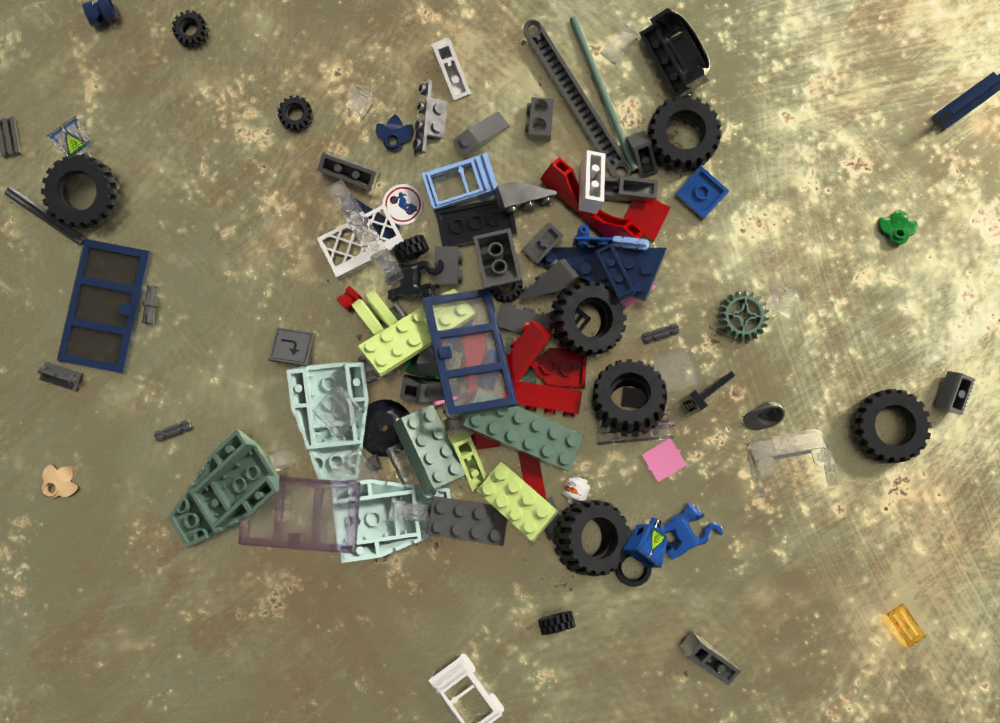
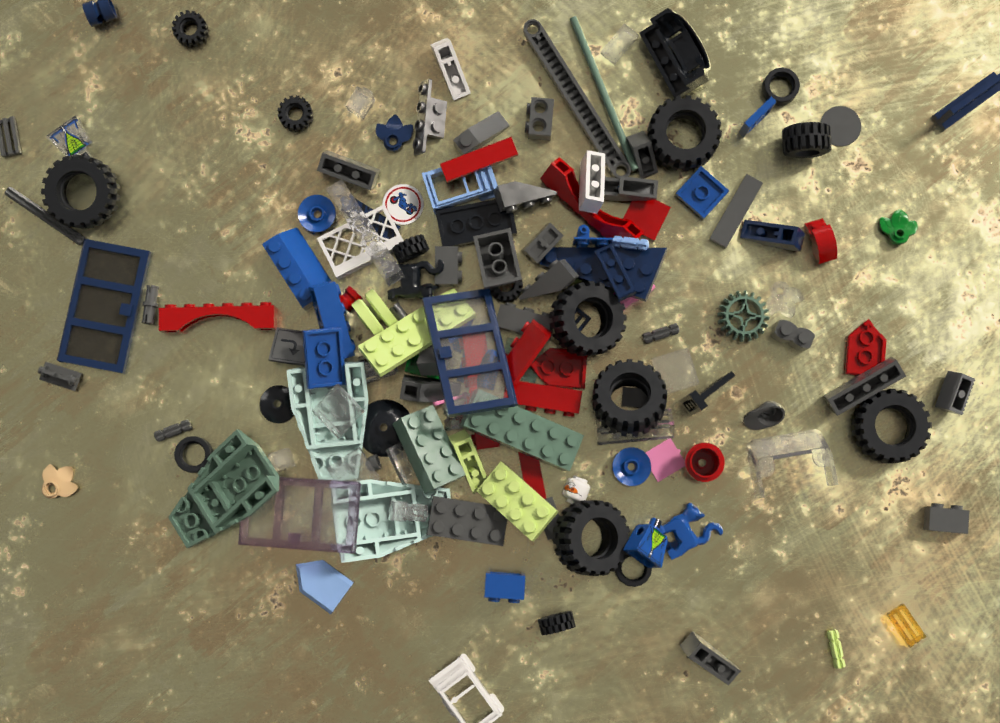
(178, 319): none -> red arch
(178, 454): none -> black tyre
(276, 414): none -> black dish
(296, 264): none -> blue slope
(314, 204): none -> blue dish
(322, 584): none -> light blue tile
(324, 357): none -> blue tile
(331, 312): none -> blue brick
(479, 159): none -> red tile
(504, 586): none -> blue brick
(639, 459): none -> blue dish
(713, 460): none -> red piece
(736, 211): none -> dark grey tile
(762, 112): none -> blue tile
(773, 235): none -> dark blue slope
(787, 332): none -> dark grey brick
(788, 74): none -> black tyre
(806, 140): none -> black tyre
(823, 240): none -> red brick
(836, 649): none -> yellowish green axle
(844, 125): none -> dark grey sticker
(864, 349): none -> red tile
(864, 385): none -> dark grey brick
(945, 519): none -> dark grey brick

